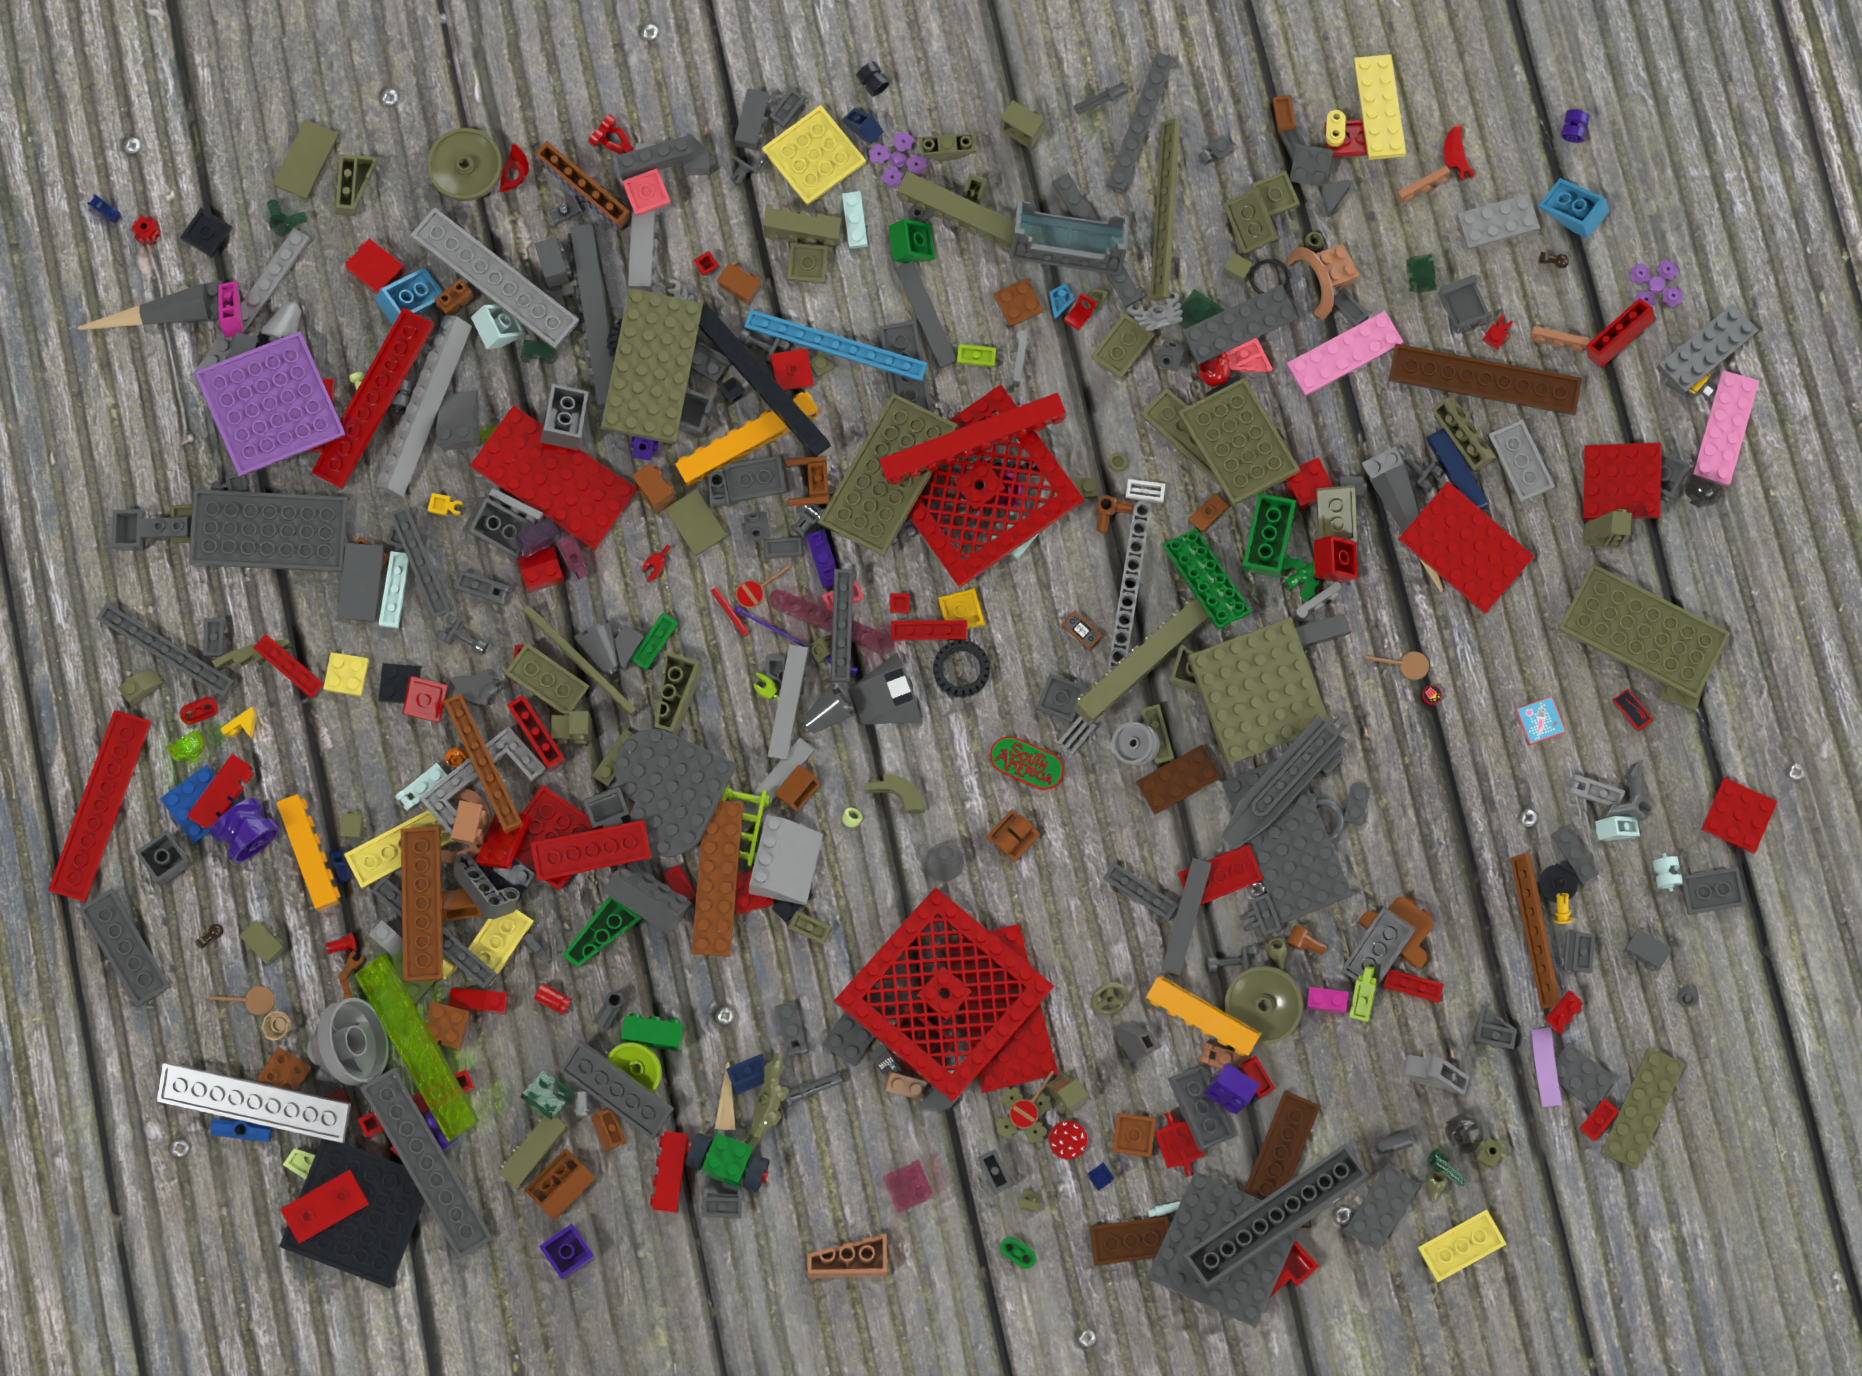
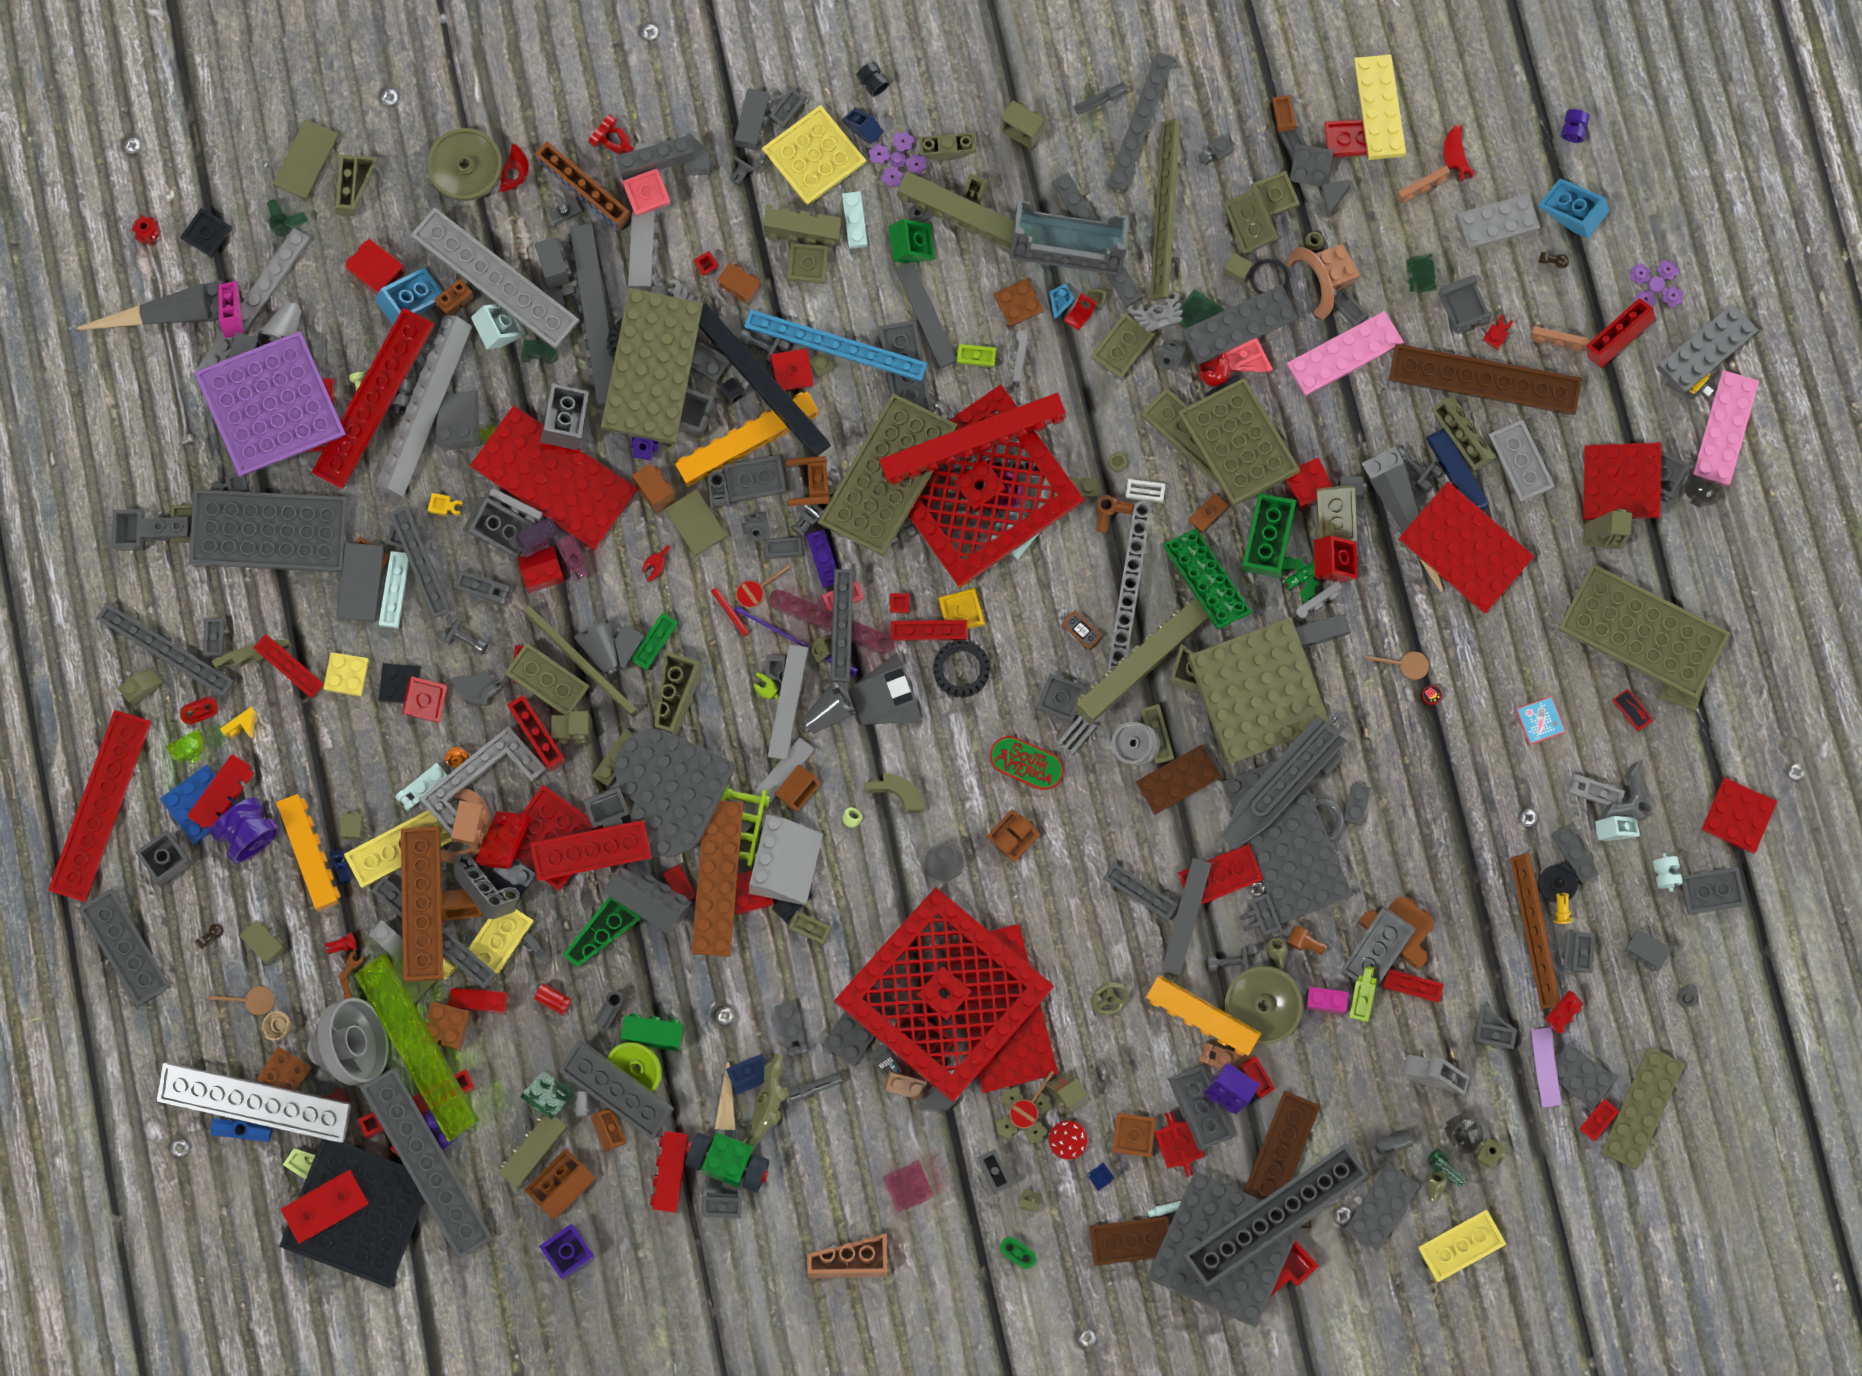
(105, 209): clear blue bar -> none
(483, 763): dark orange plate -> none
(1135, 1041): dark grey slope -> none
(1335, 126): light yellow plate -> none

